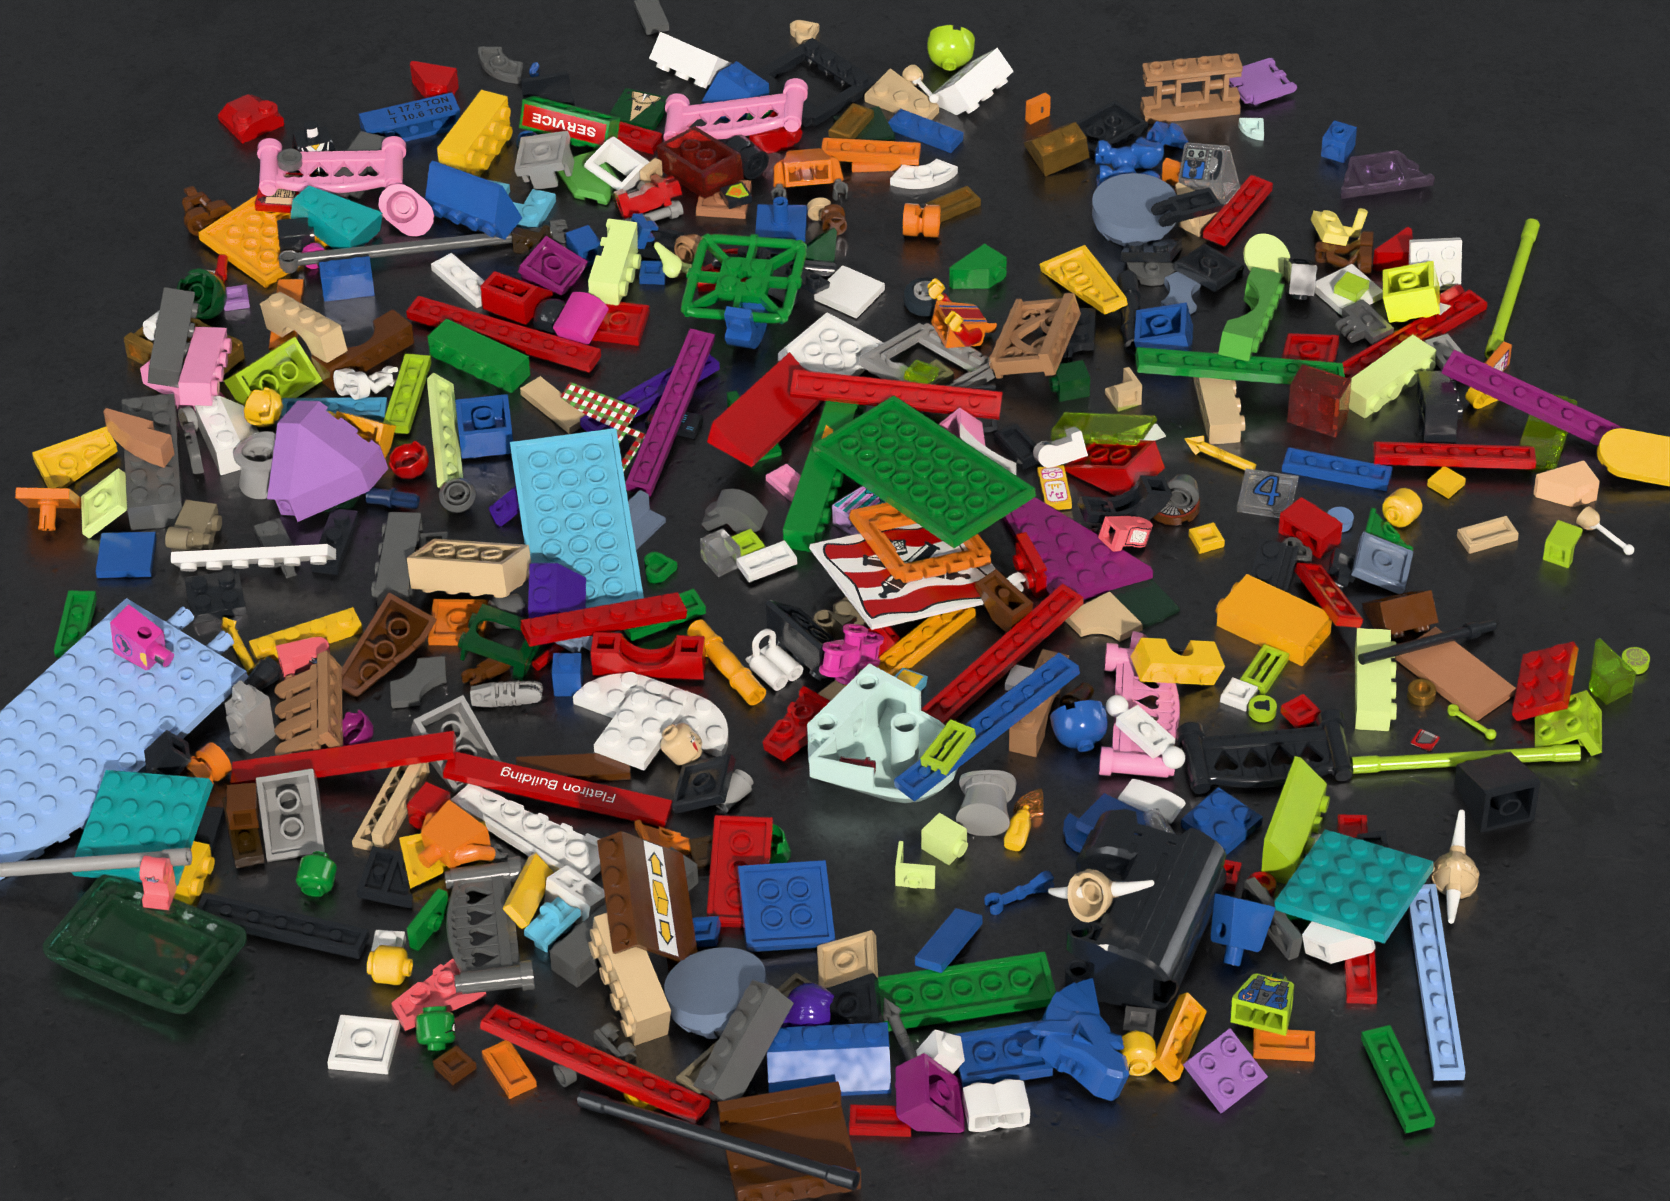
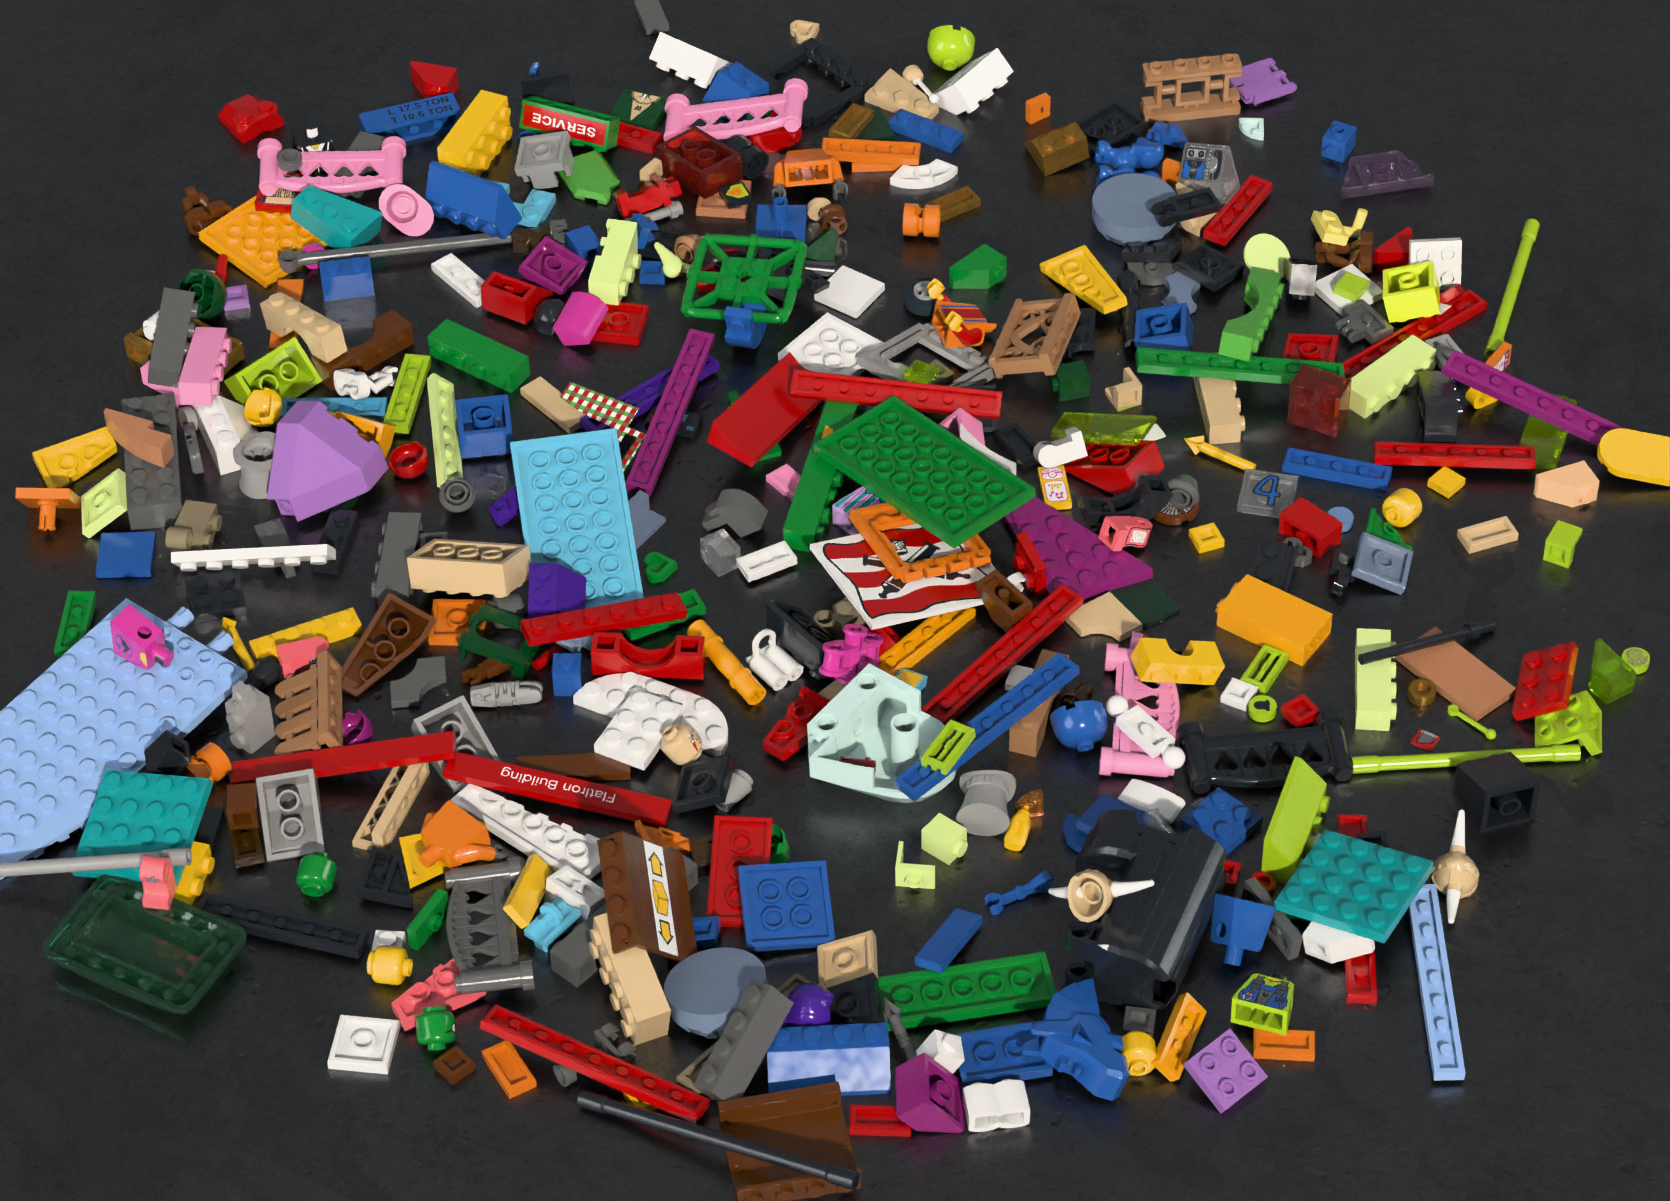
(294, 234): black brick -> none
(392, 498): dark blue axle -> none
(426, 800): red brick -> none
(500, 66): dark grey tile -> none
(509, 334): red plate -> none
(621, 158): white tile -> none
(748, 542): lime plate -> none
(1328, 595): red tile -> none
(1397, 1079): green plate -> none
(1402, 612): reddish brown slope -> none
(1590, 519): hinge -> none

